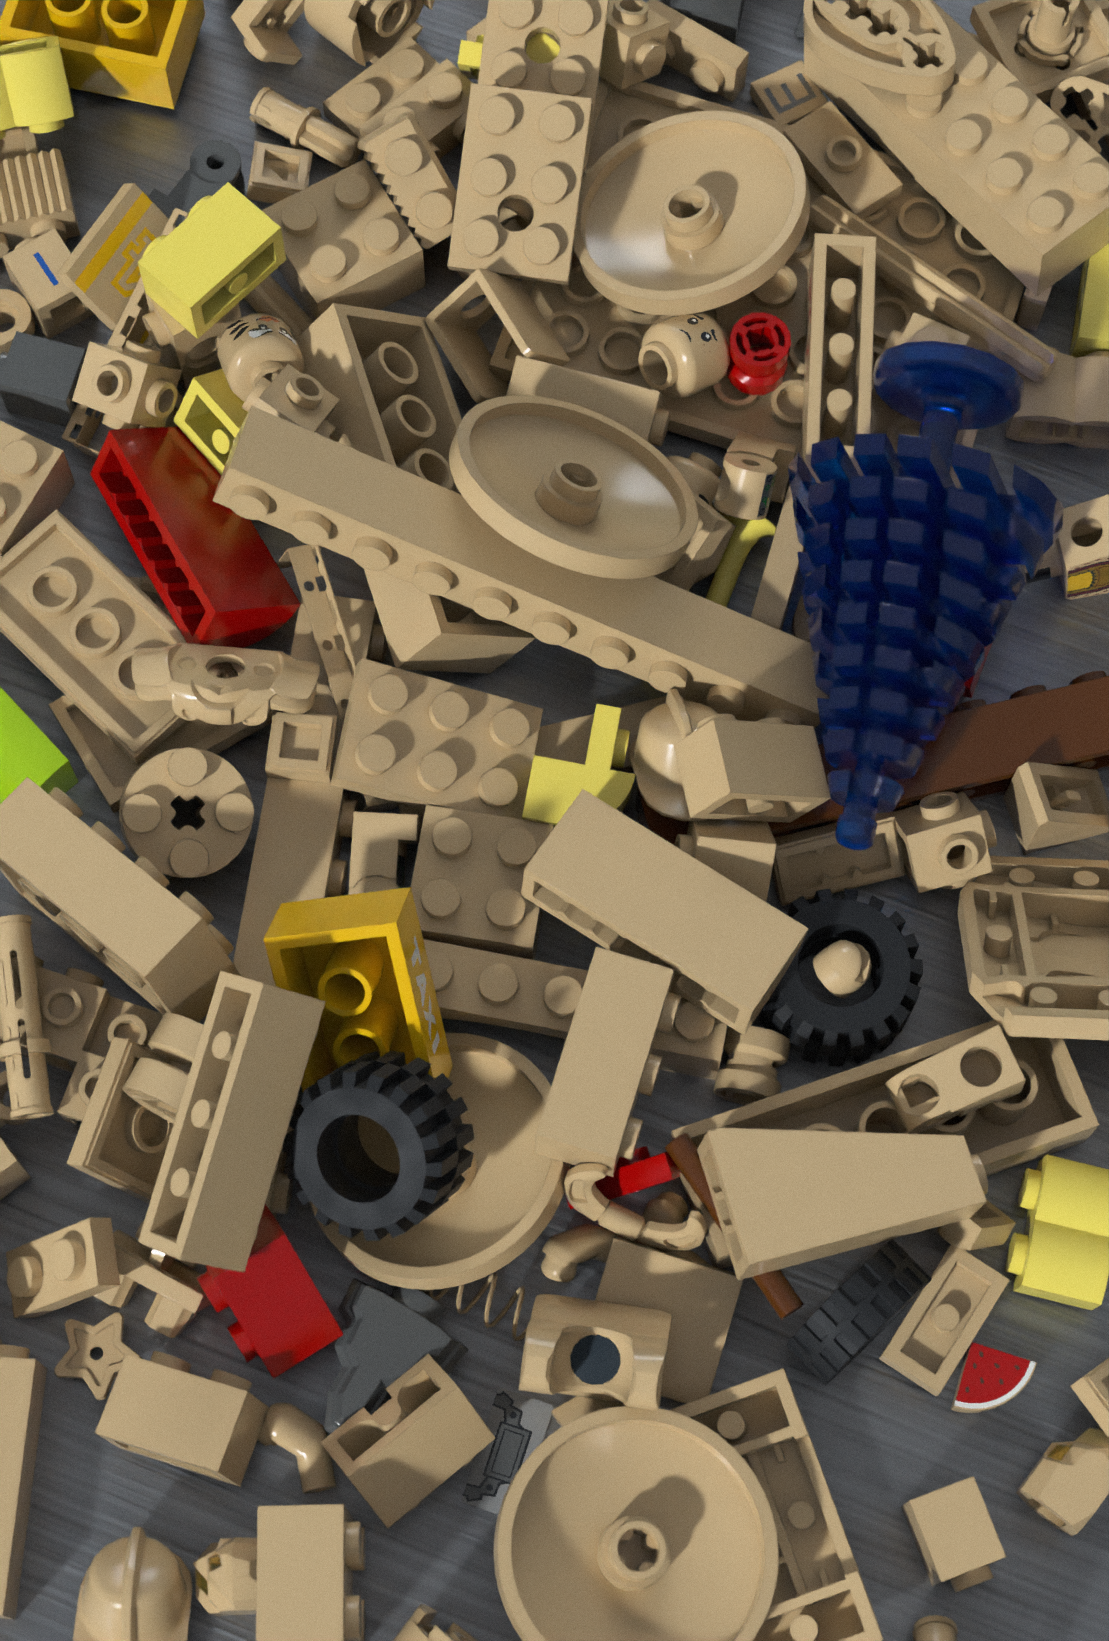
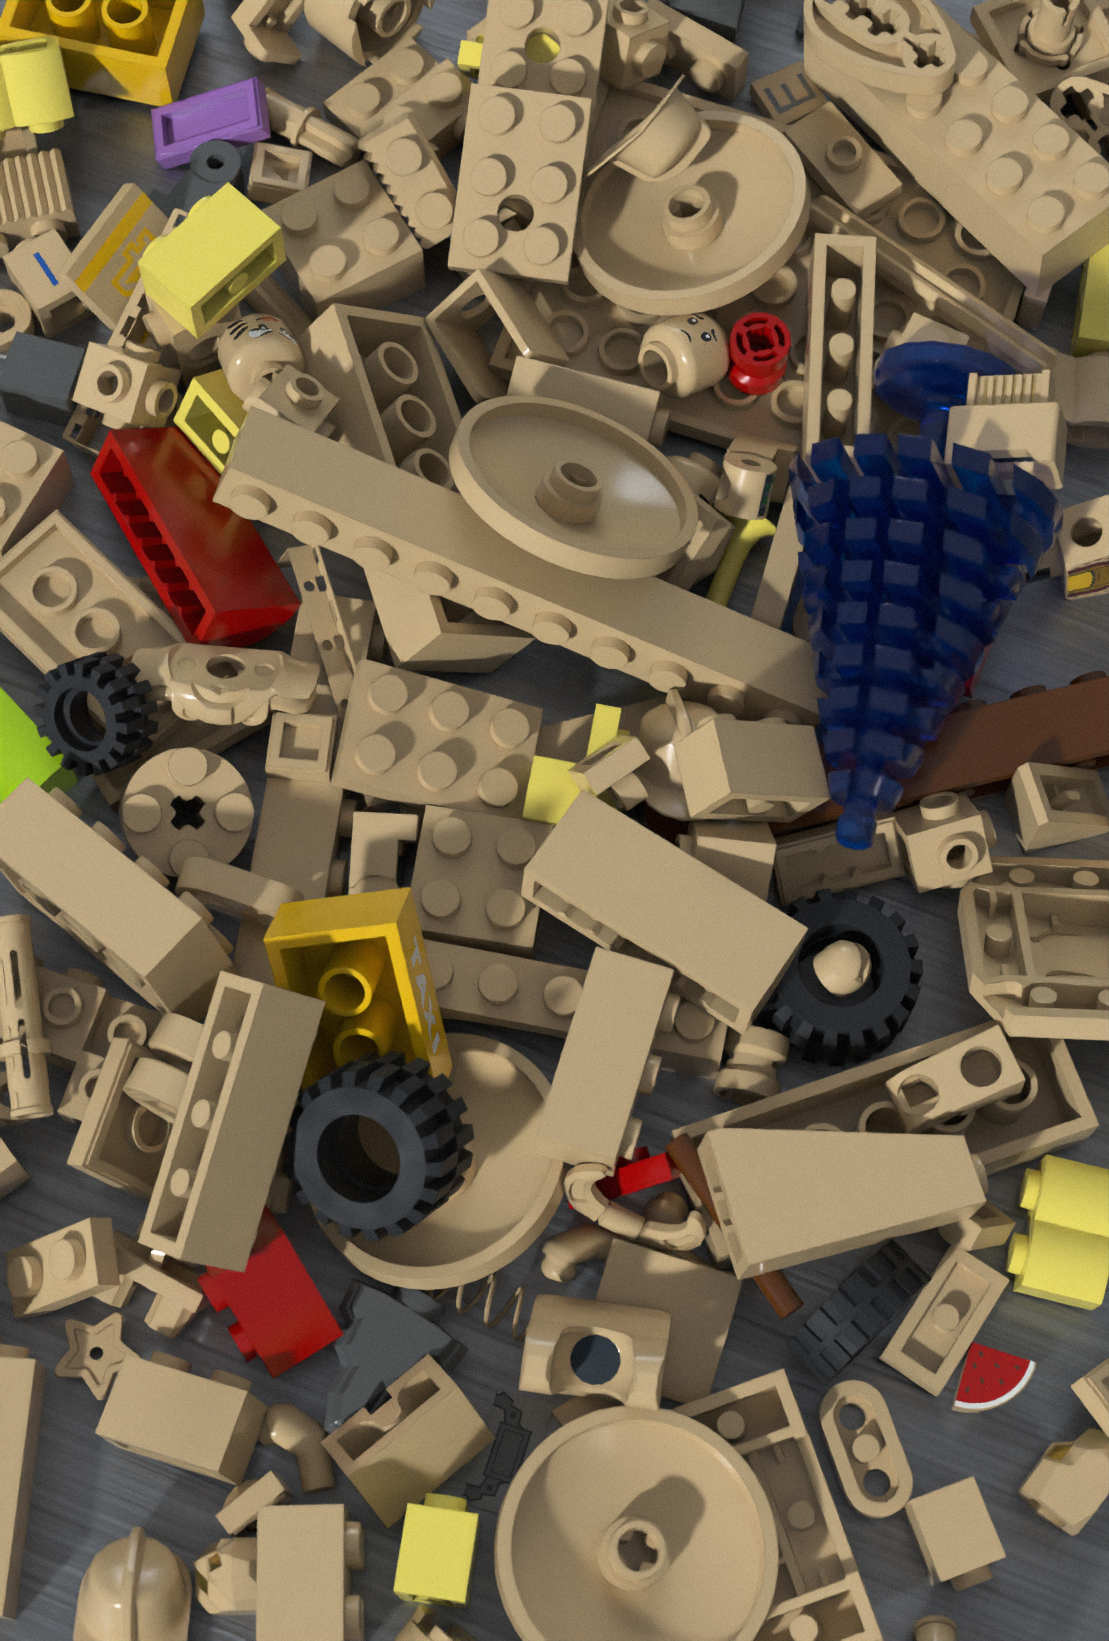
(70, 722): none -> black tyre
(226, 114): none -> medium lavender tile
(234, 890): none -> tan beam
(240, 1507): none -> tan tile
(438, 1552): none -> light yellow brick
(612, 770): none -> tan tile
(661, 143): none -> tan piece
(865, 1449): none -> tan plate
(1014, 423): none -> tan piece

